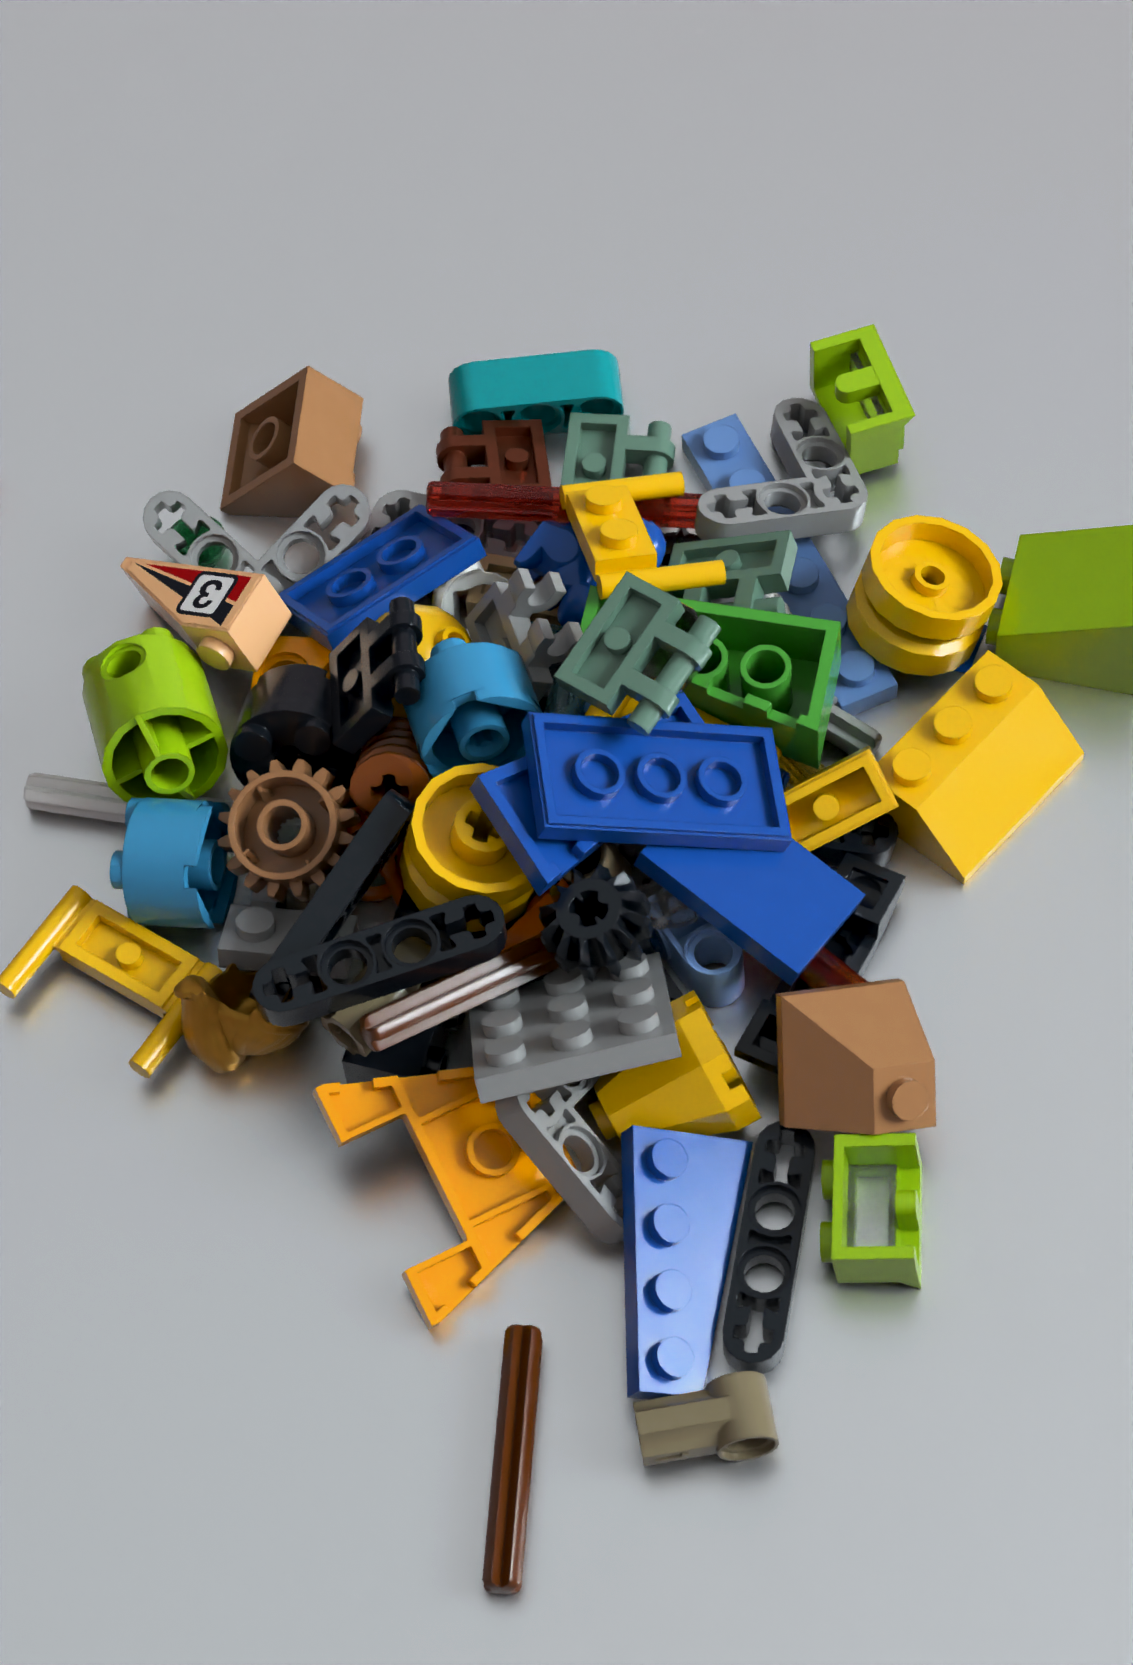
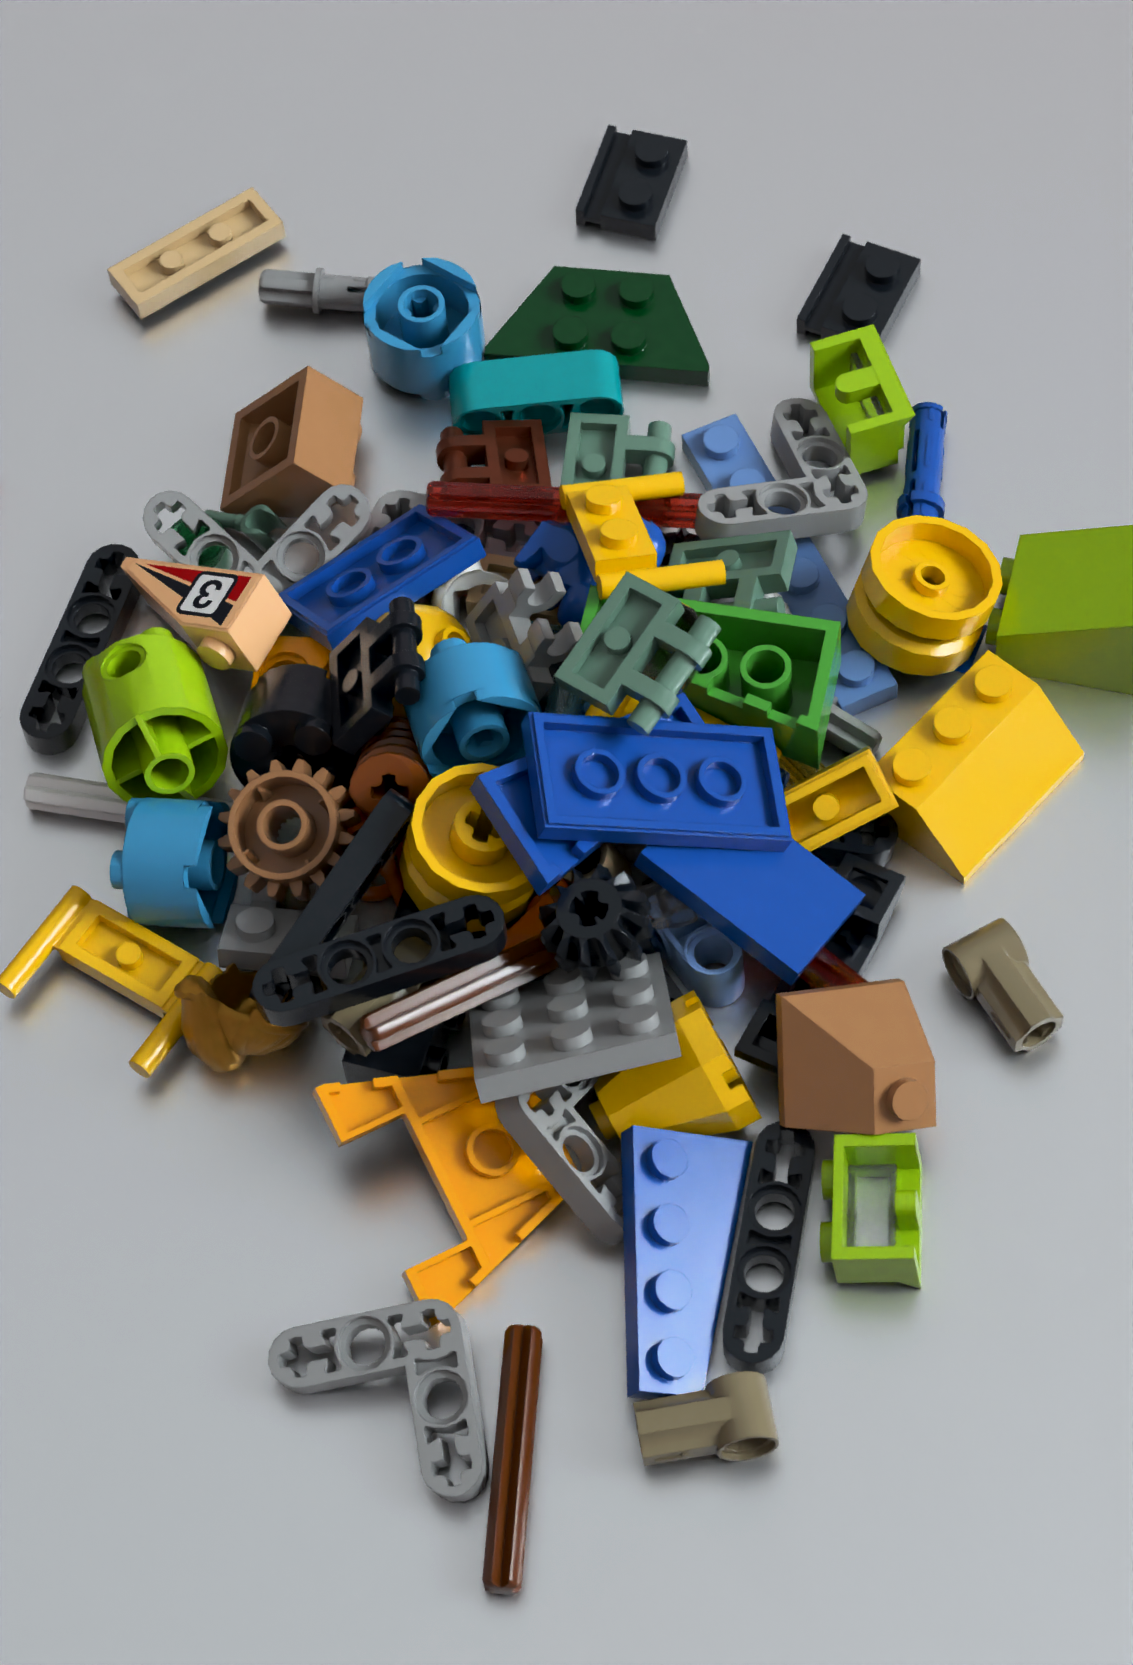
(75, 646): none -> black beam
(196, 253): none -> tan plate
(254, 524): none -> sand green hand
(313, 290): none -> light grey axle
(422, 325): none -> dark azure brick
(423, 1368): none -> light grey beam
(611, 311): none -> dark green wing
(632, 182): none -> black plate
(859, 290): none -> black plate
(924, 463): none -> blue pin
(996, 971): none -> dark tan piece

